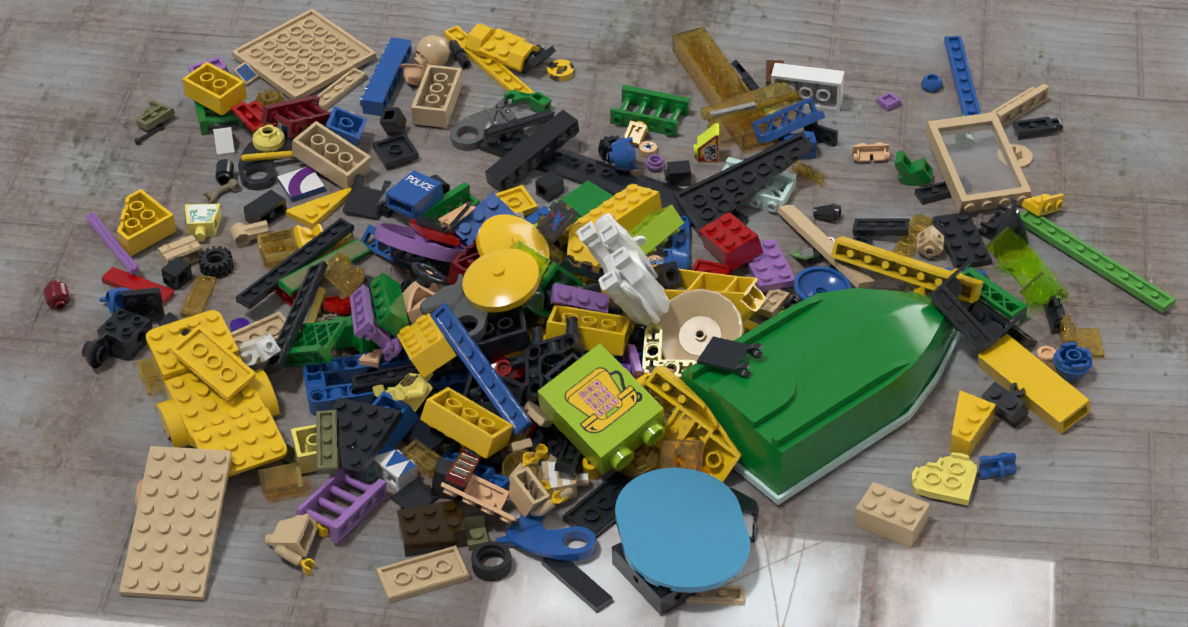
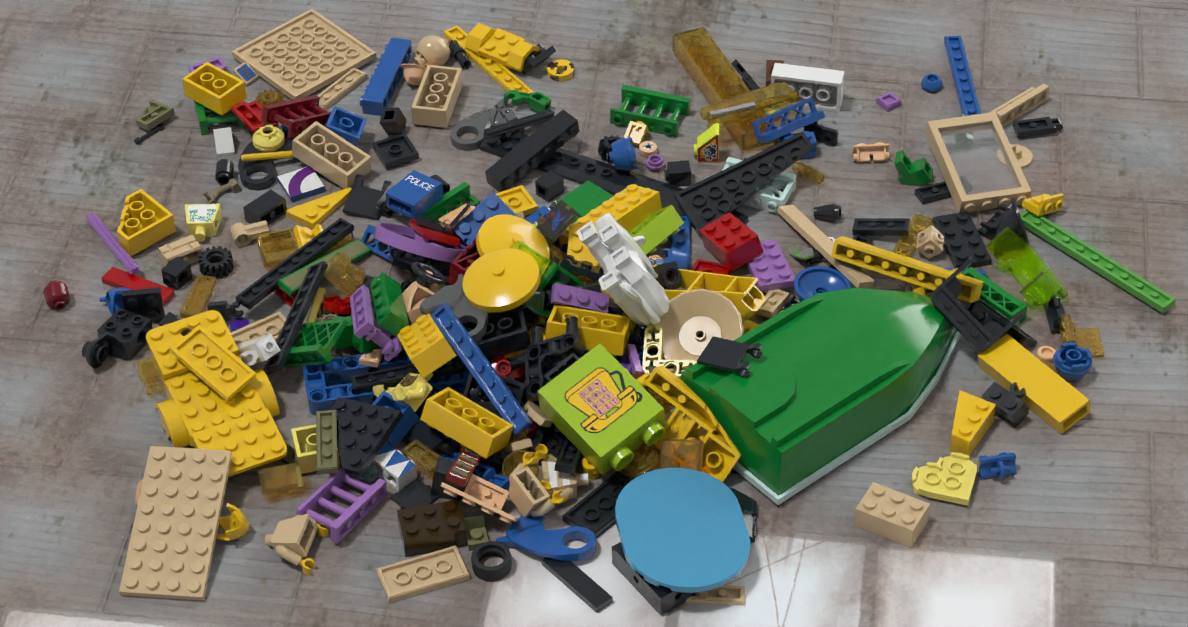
(226, 310): none -> black plate
(233, 525): none -> yellow piece

